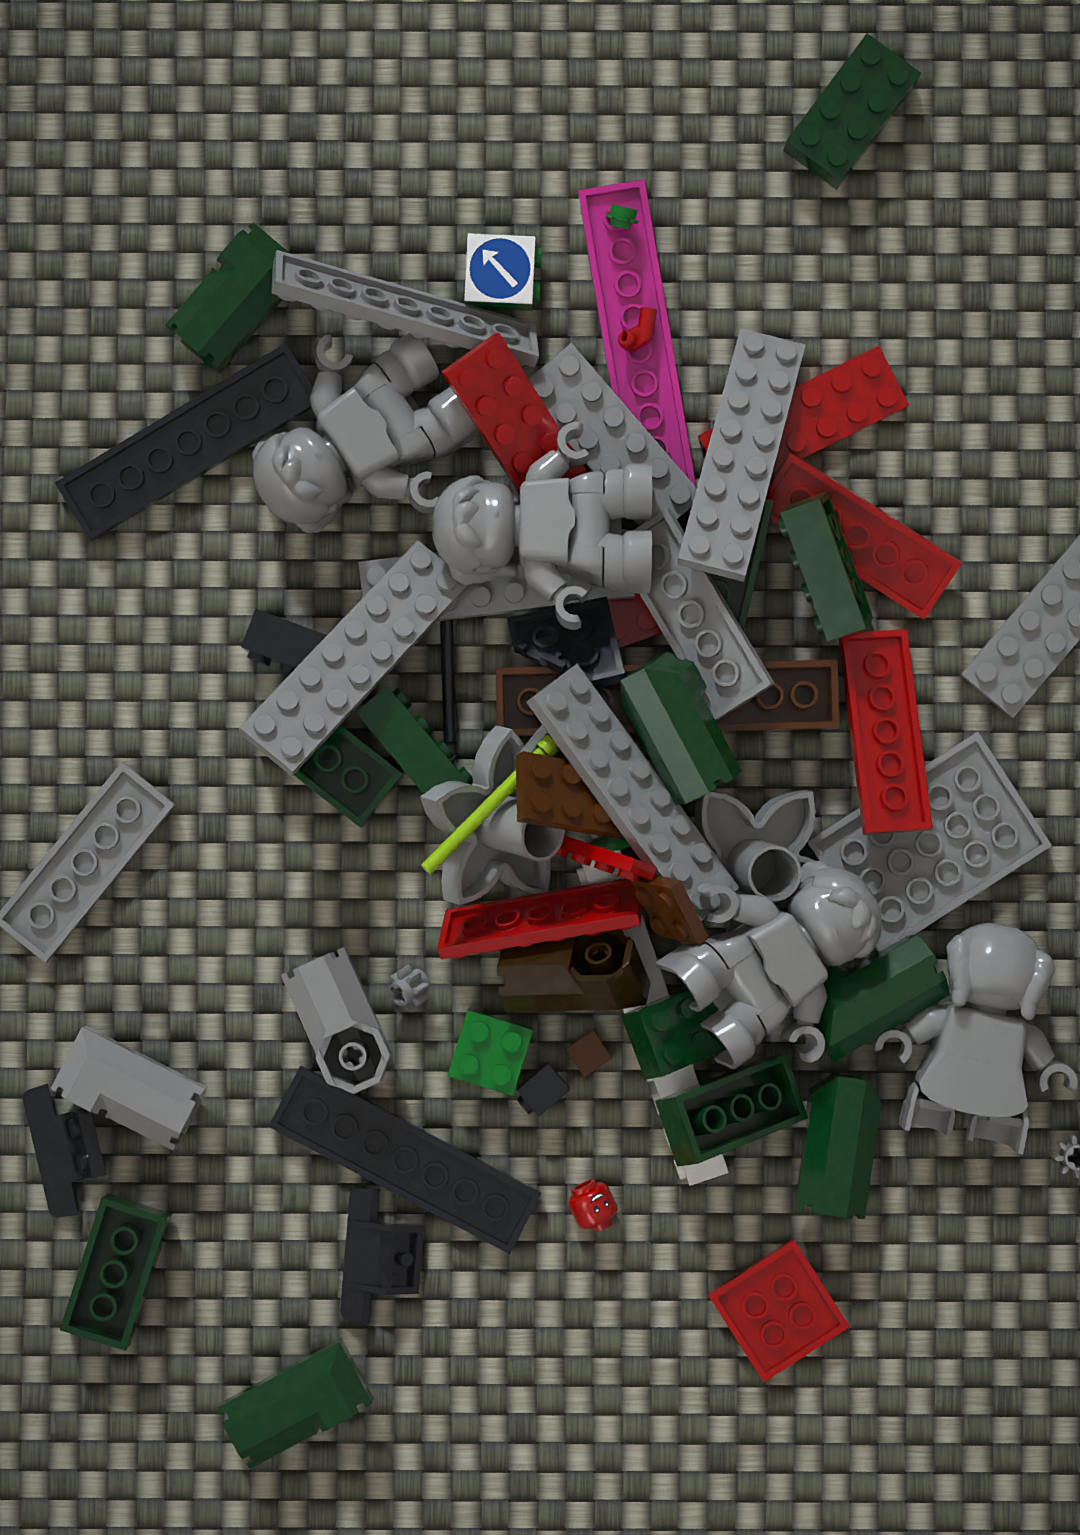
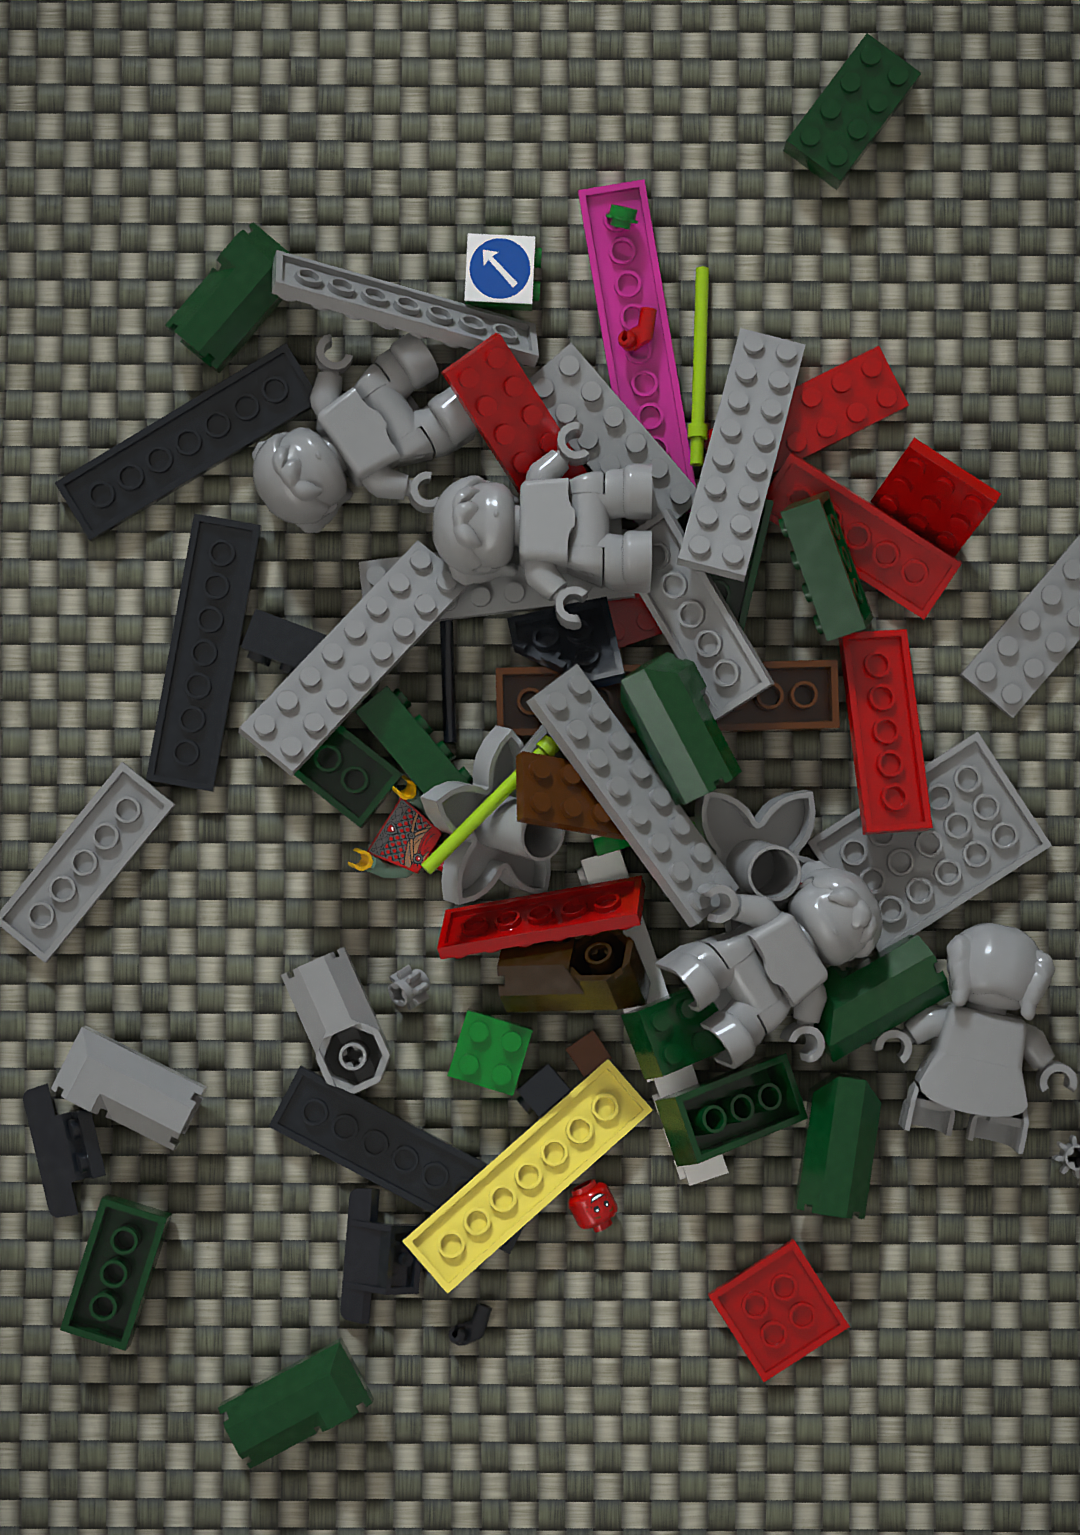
(204, 652): none -> black plate
(403, 840): none -> torso
(472, 1329): none -> black arm
(527, 1176): none -> light yellow plate
(606, 859): red plate -> none
(670, 909): reddish brown plate -> none
(697, 428): none -> lime bar
(935, 497): none -> red plate

